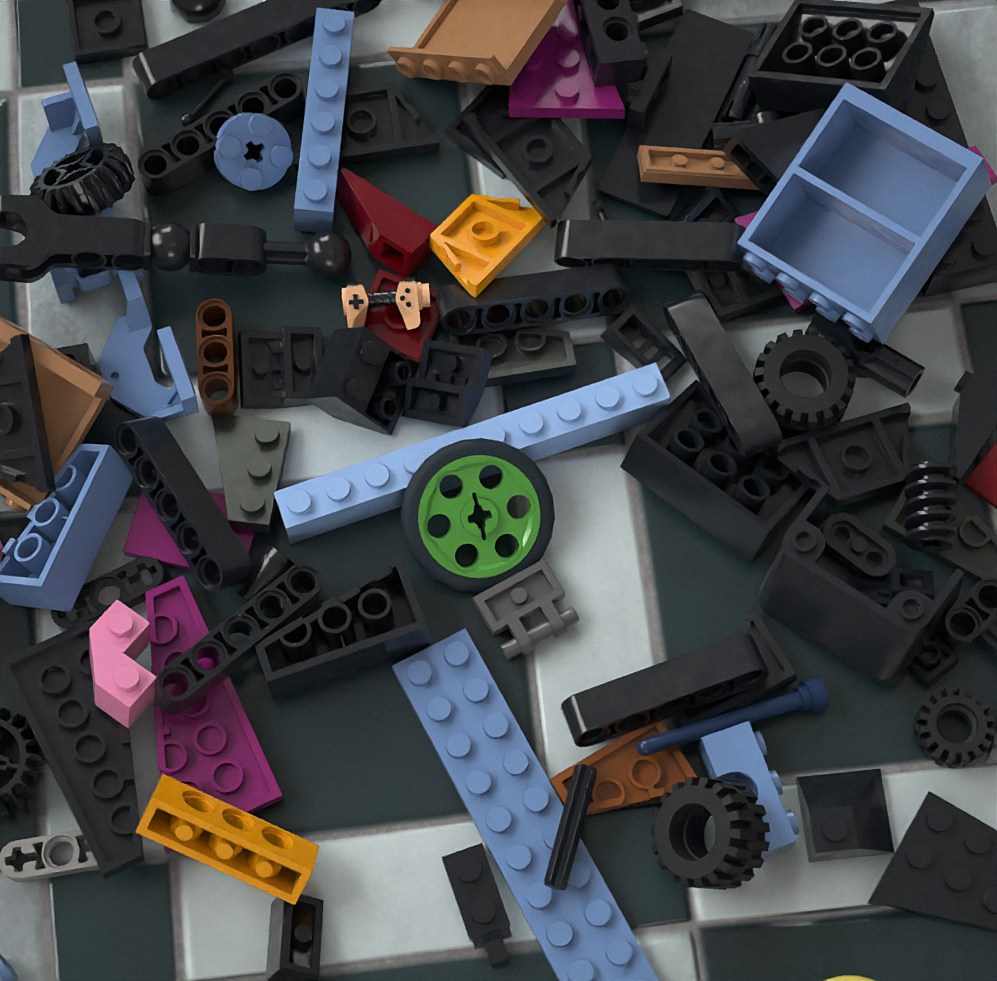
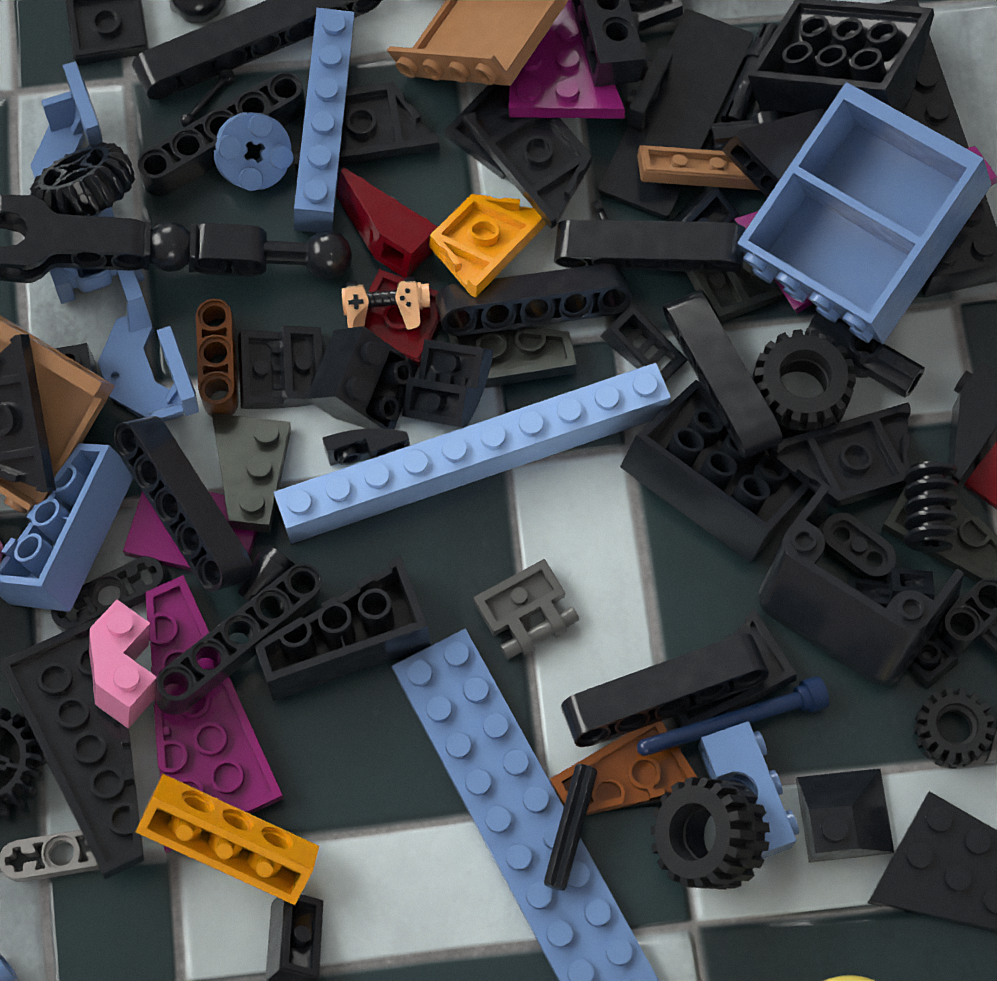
(351, 445): none -> black slope
(424, 500): wedge -> none
(479, 901): black hinge -> none

